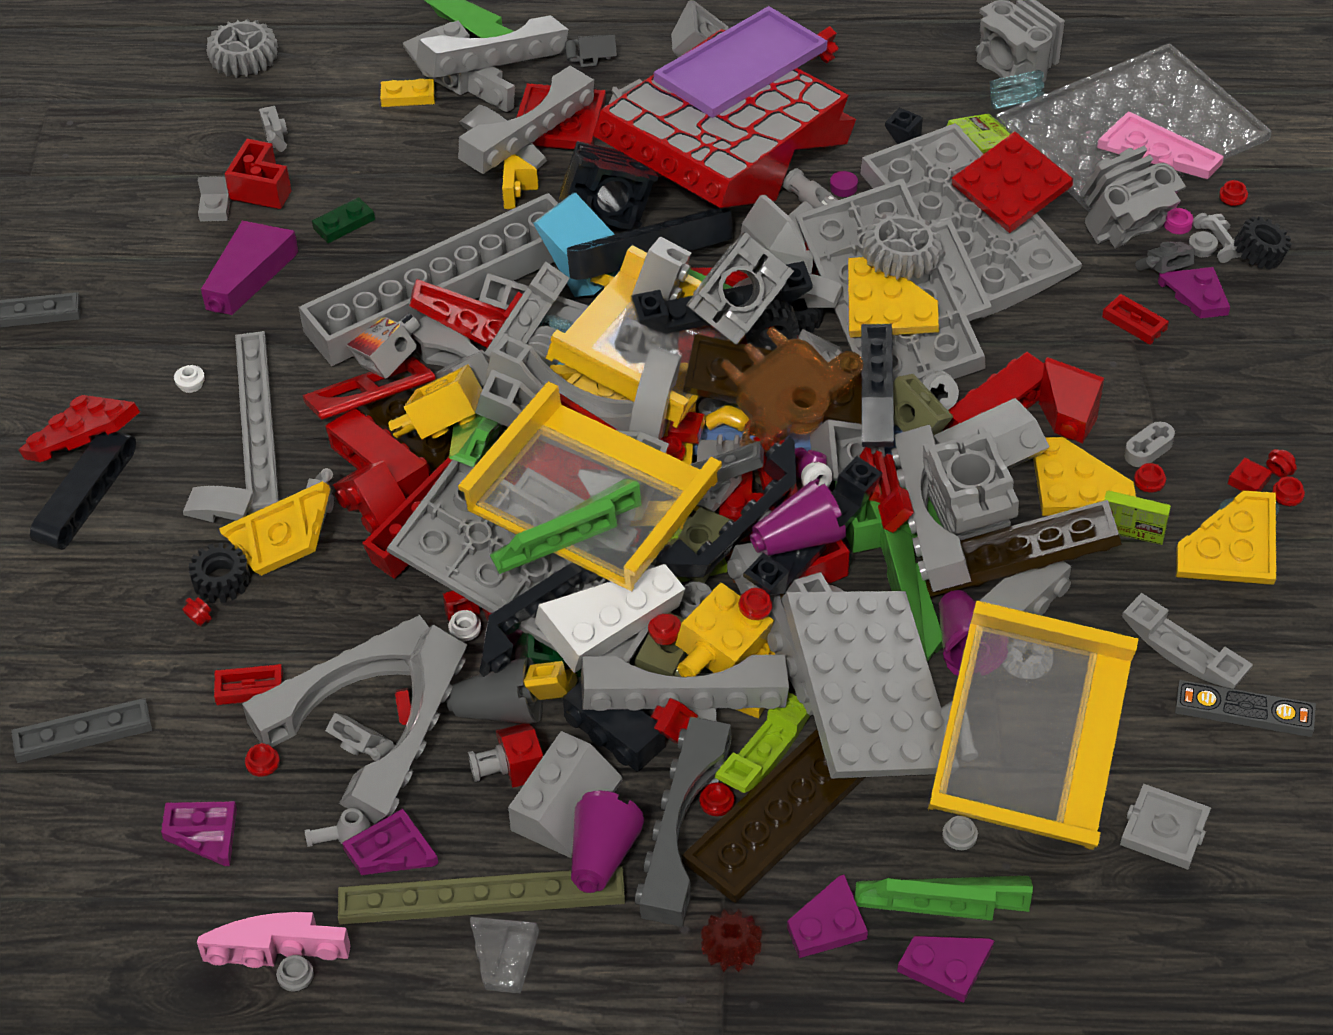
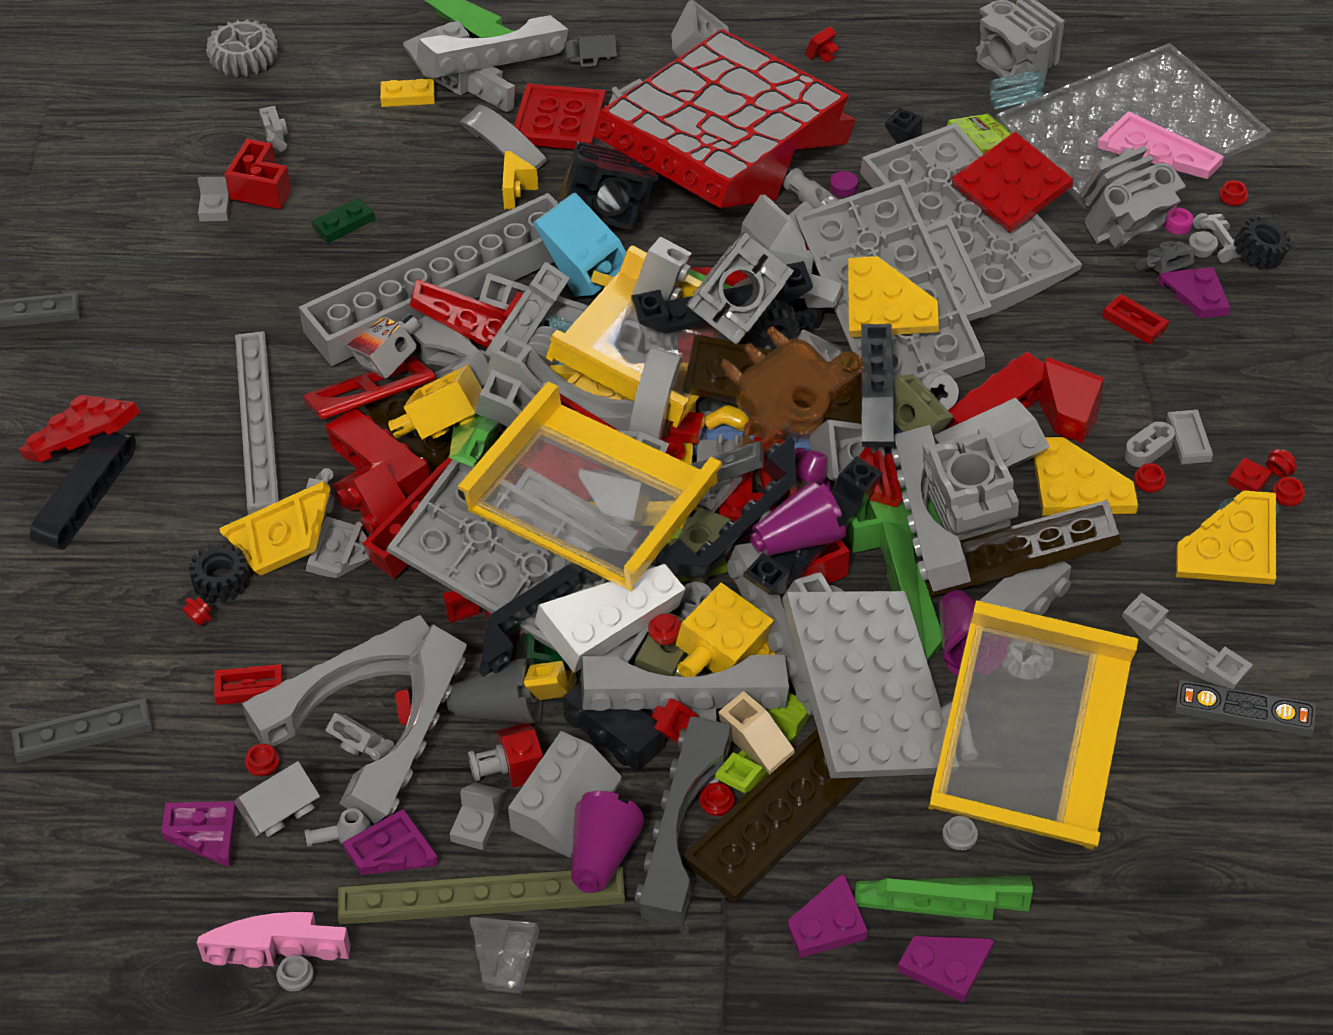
(189, 378): white plate -> none
(220, 501): light grey slope -> none
(247, 265): magenta slope -> none
(277, 799): none -> light grey brick
(338, 549): none -> light grey slope
(464, 619): white plate -> none
(477, 815): none -> light grey slope
(492, 143): light grey arch -> none
(570, 527): bright green wedge -> none
(688, 232): black beam -> none
(731, 940): clear red gear -> none
(740, 61): medium lavender tile -> none
(755, 604): red plate -> none
(756, 732): none -> tan slope
(814, 470): white plate -> none
(895, 509): red plate -> none
(901, 246): light grey gear -> none
(1139, 517): lime tile -> none
(1165, 826): light grey plate -> none
(1190, 437): none -> light grey tile

